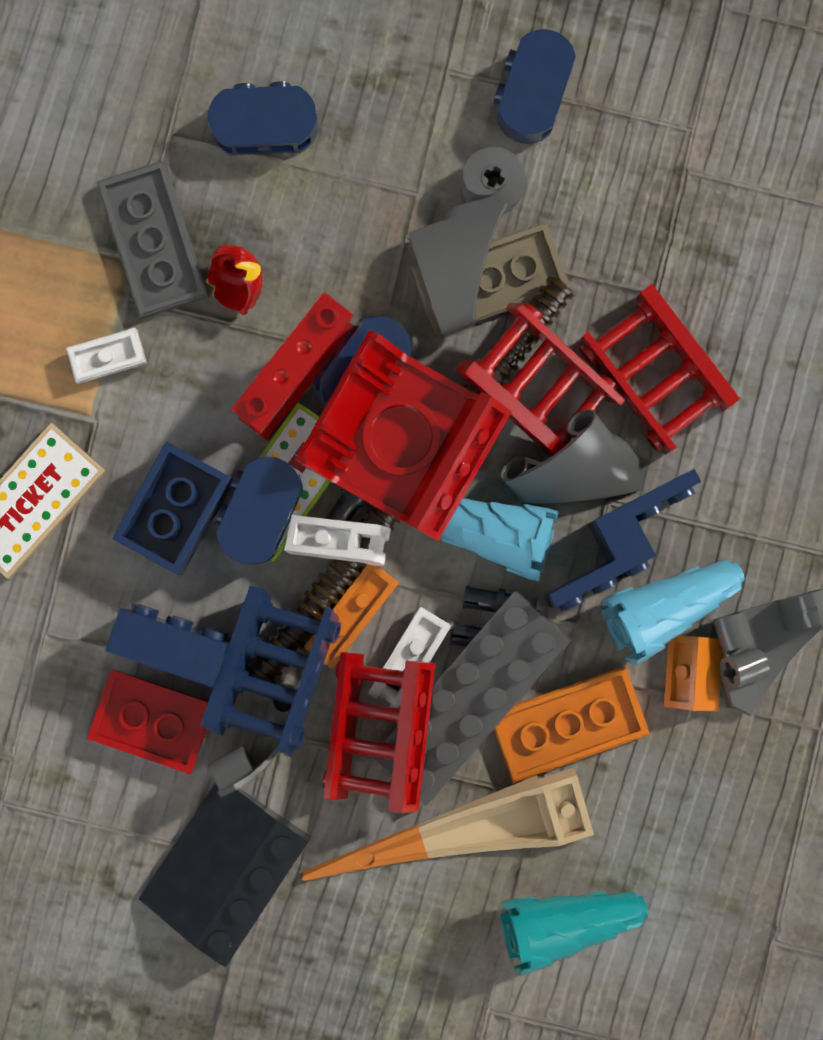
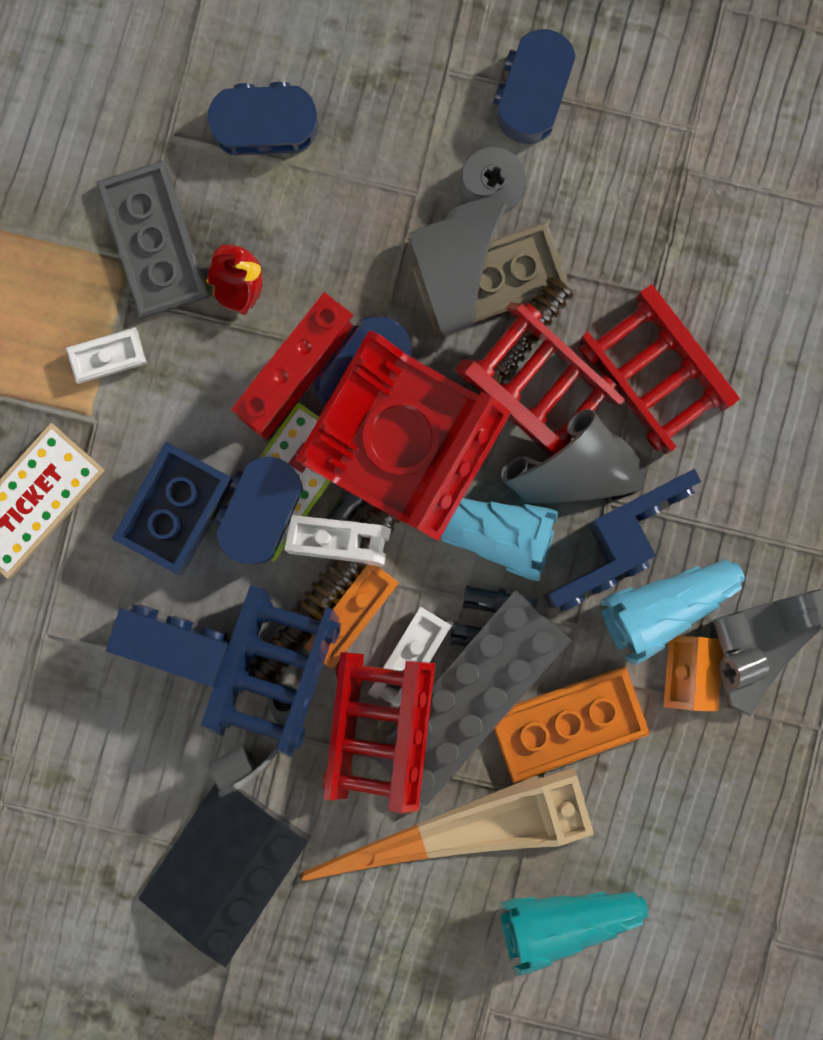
(150, 721): red plate -> none

